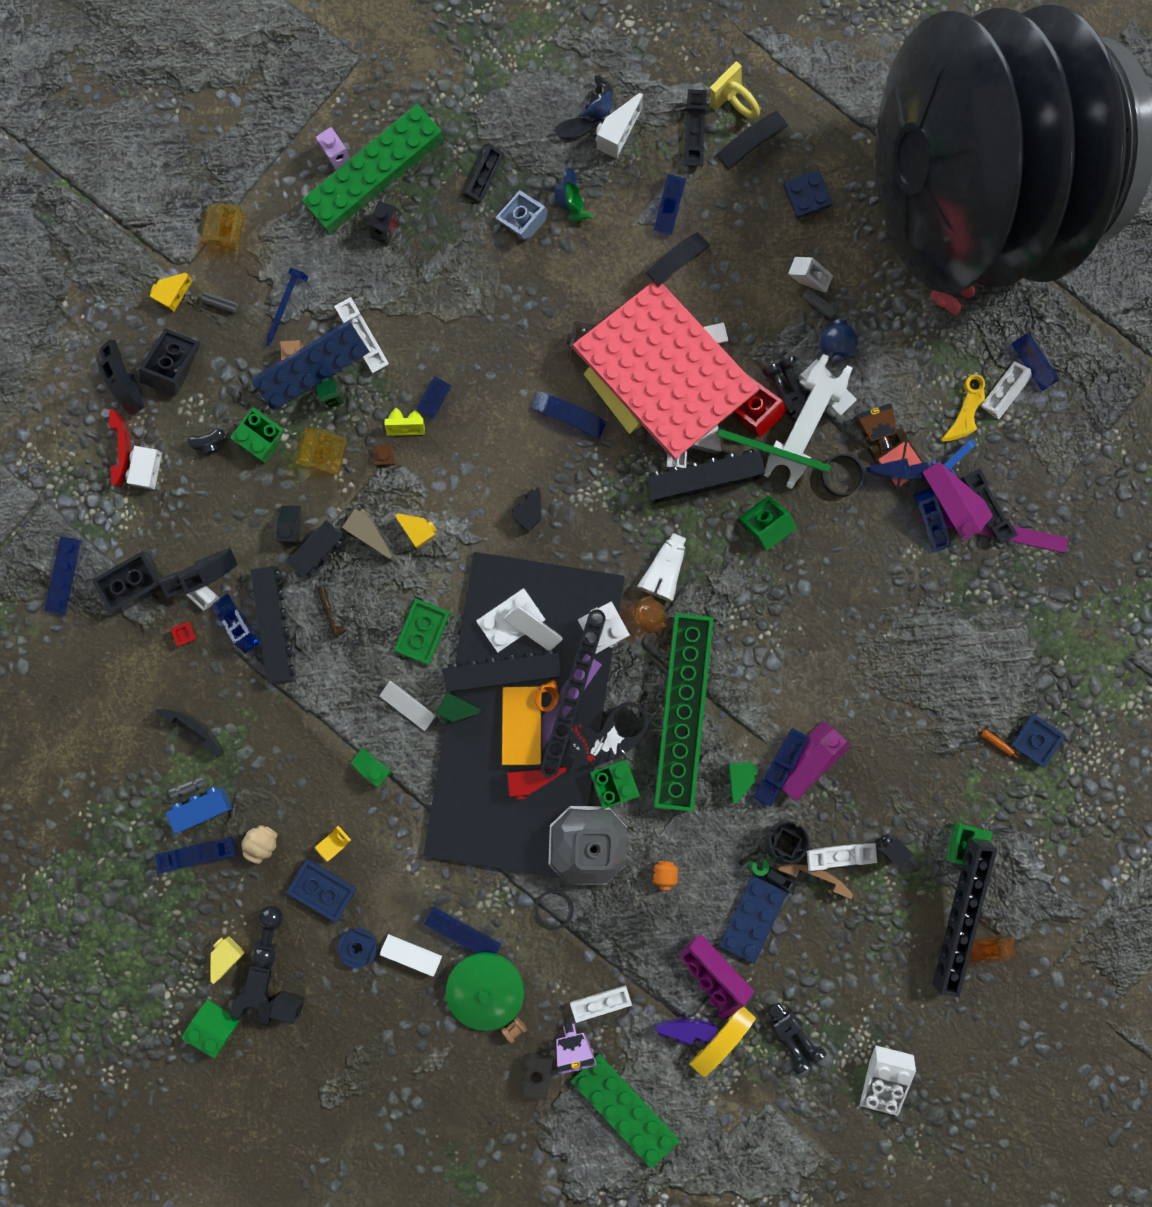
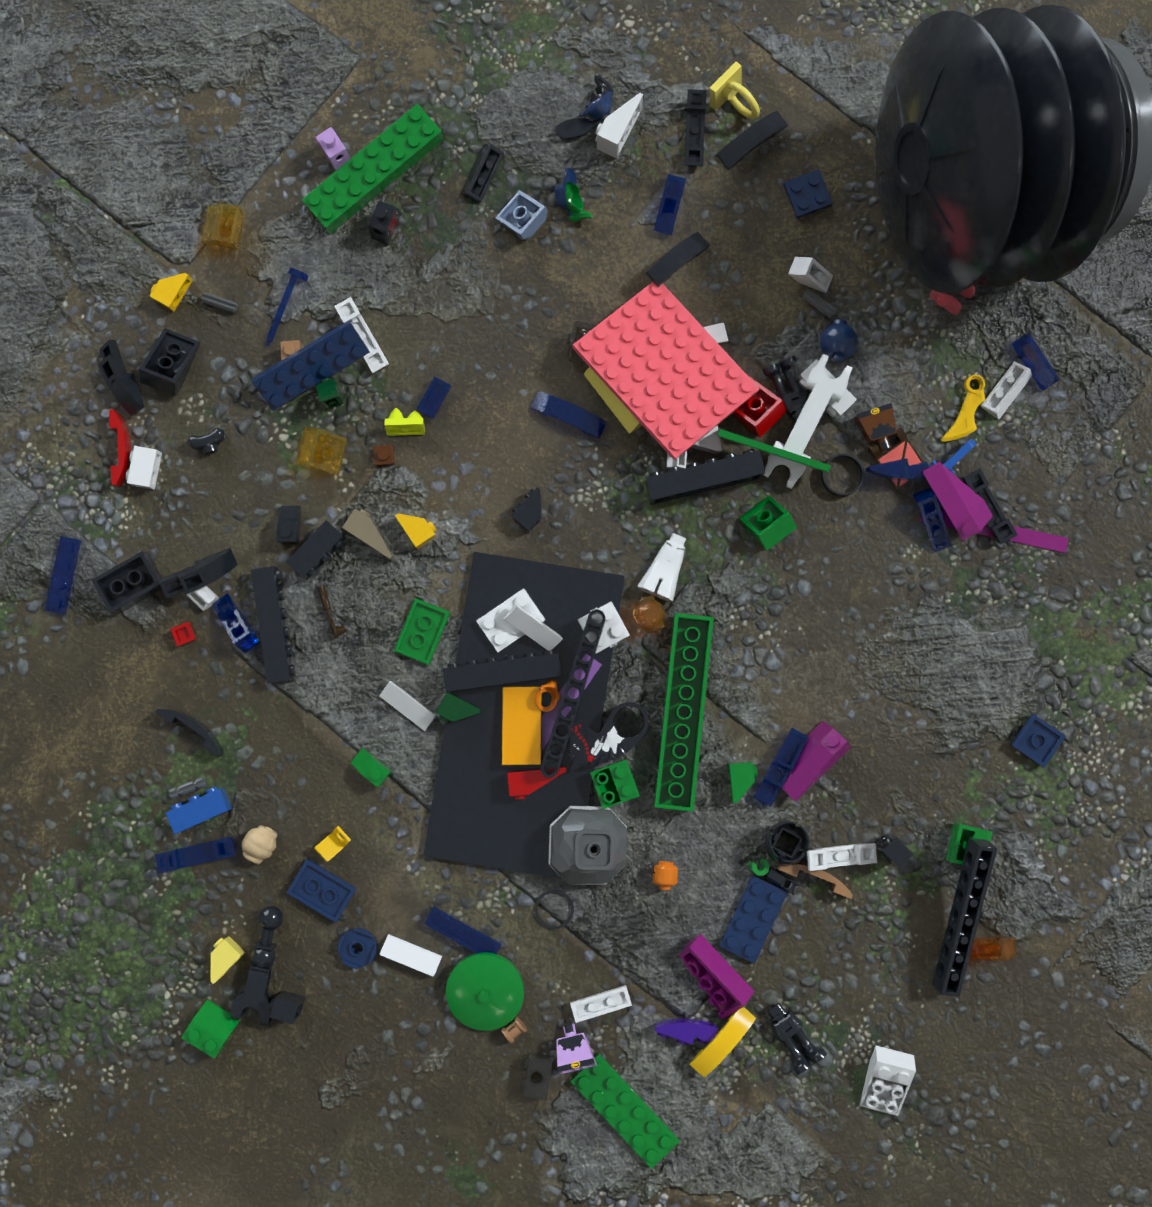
(258, 435): green slope -> none
(997, 742): orange piece -> none

